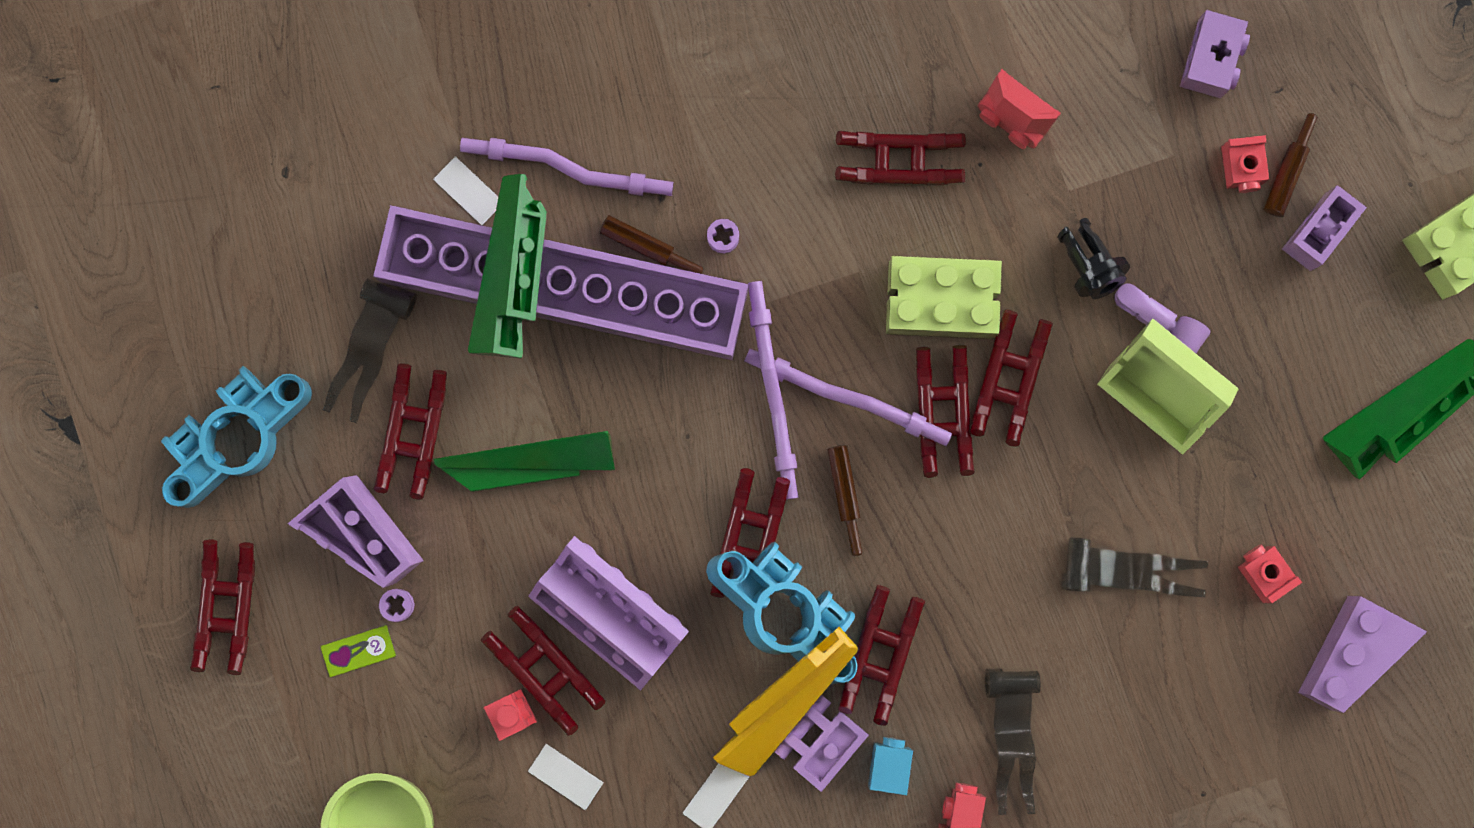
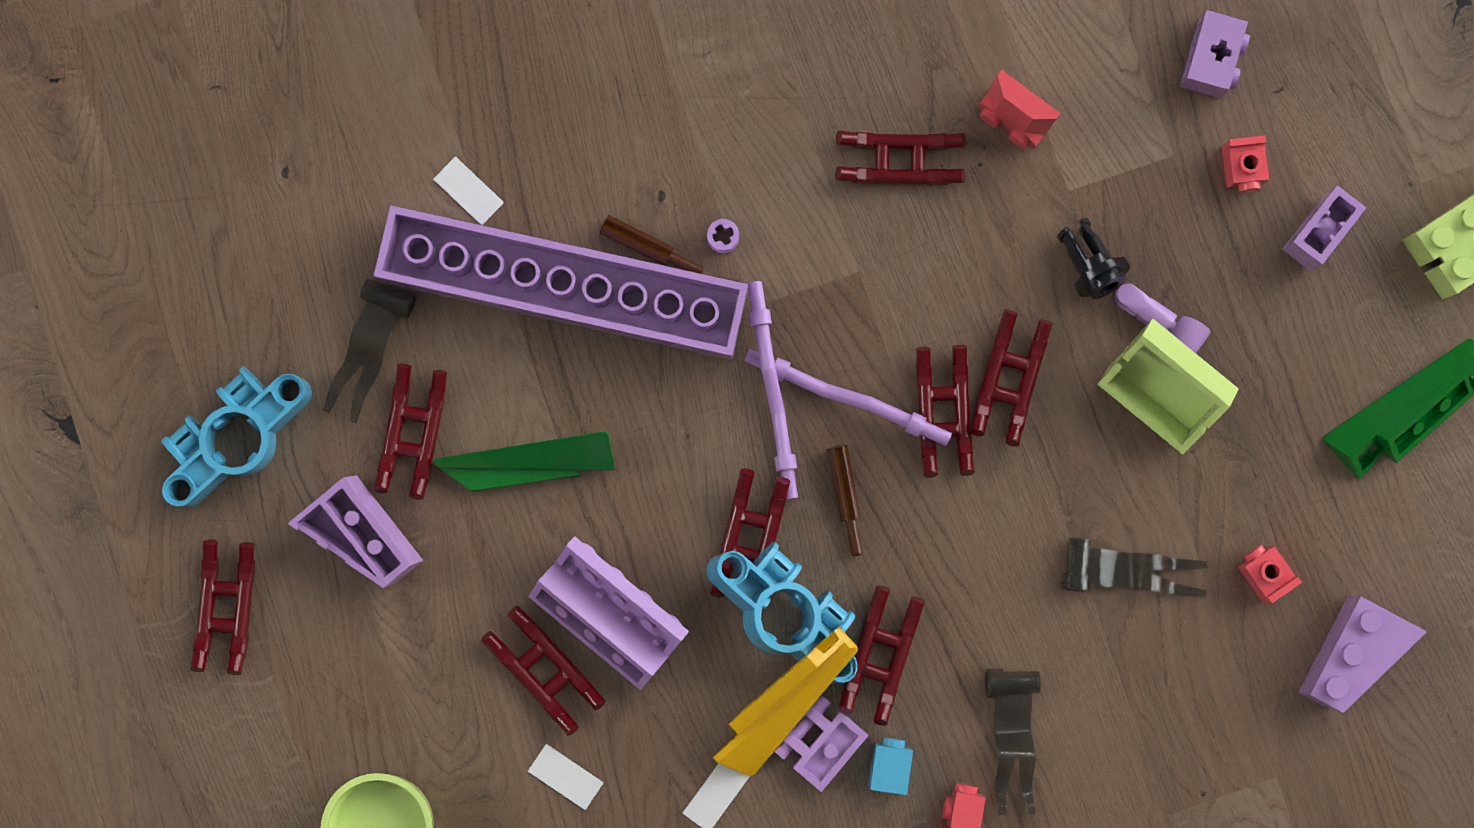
(358, 651): lime sticker -> none
(385, 606): lavender bush -> none
(498, 150): lavender bar -> none
(510, 272): green wedge -> none
(510, 714): coral brick -> none
(943, 297): yellowish green piece -> none
(1290, 170): reddish brown axle -> none

